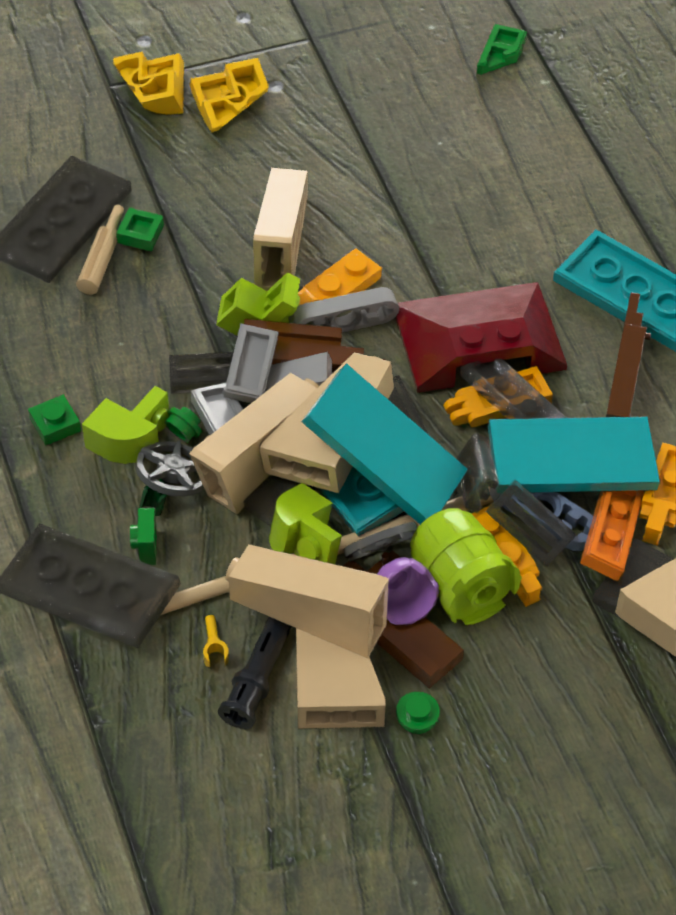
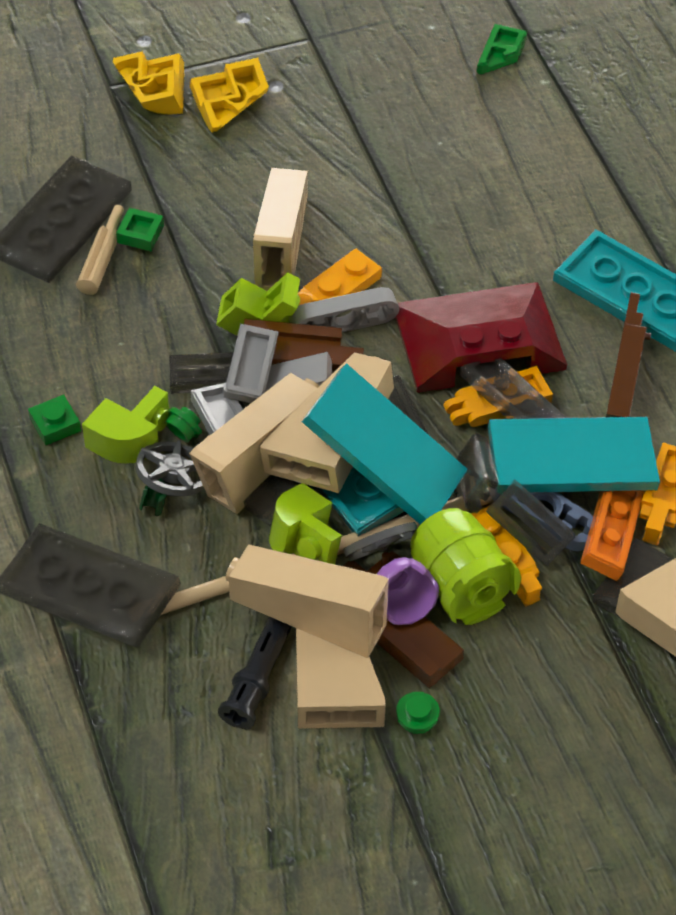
(145, 536): green plate -> none
(214, 643): yellow hand -> none

